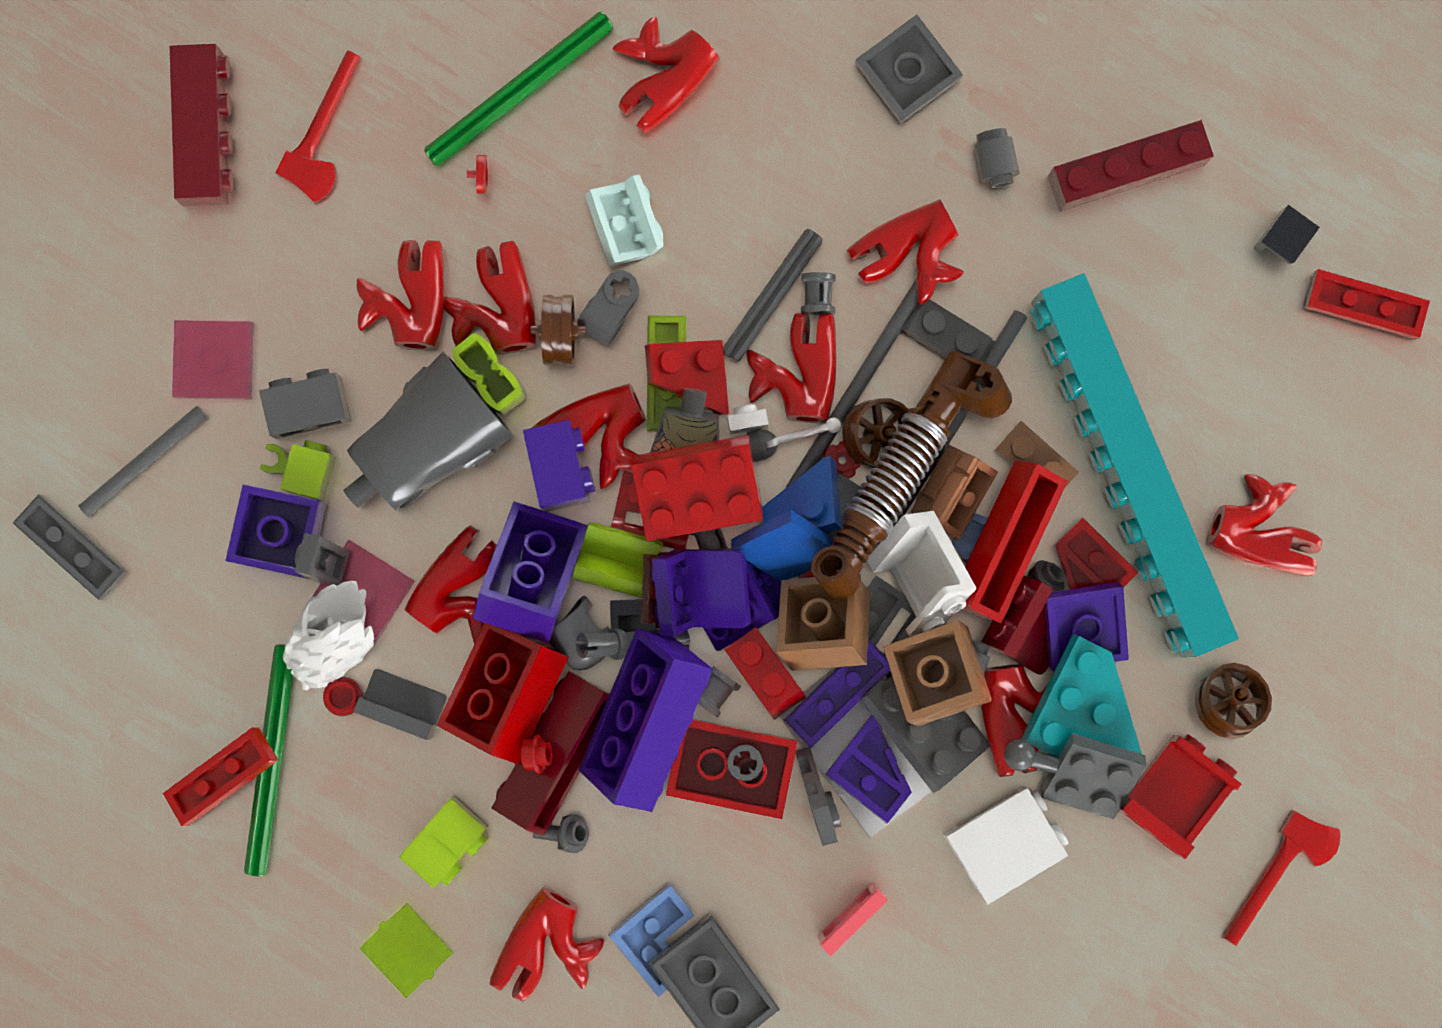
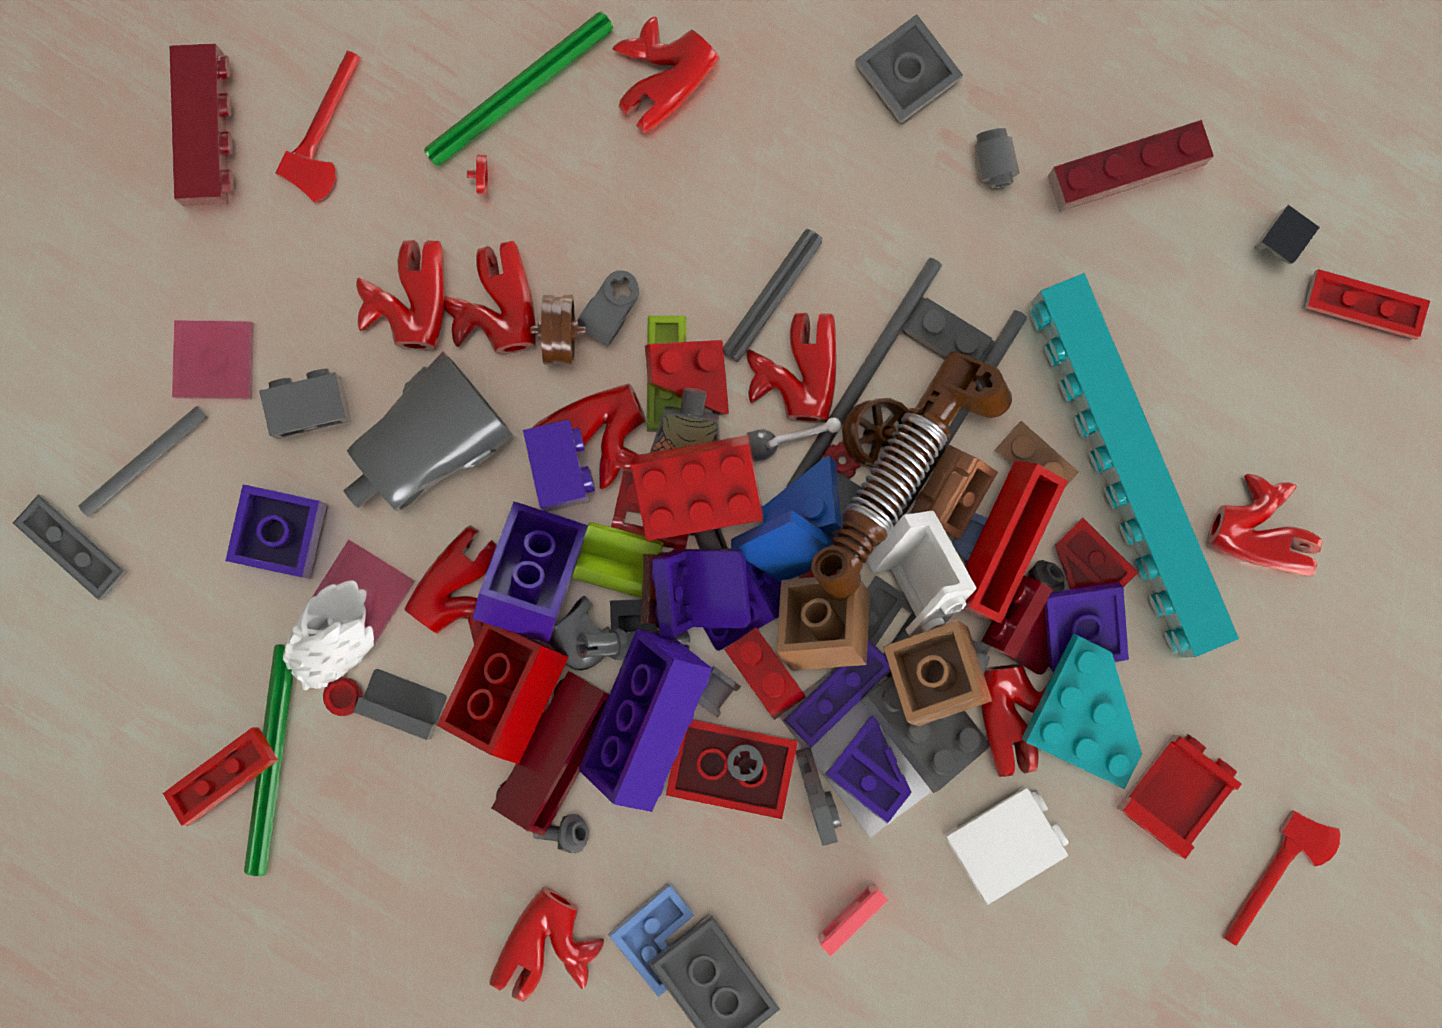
(305, 470): lime brick -> none
(321, 560): dark grey plate -> none
(406, 950): clear neon green piece -> none
(444, 842): lime brick -> none
(483, 367): lime brick -> none
(536, 754): red plate -> none
(625, 221): light aqua bracket -> none
(747, 419): white plate -> none
(818, 293): dark grey bush -> none
(896, 239): red piece -> none
(1084, 775): dark grey plate -> none
(1233, 700): reddish brown wheel -> none

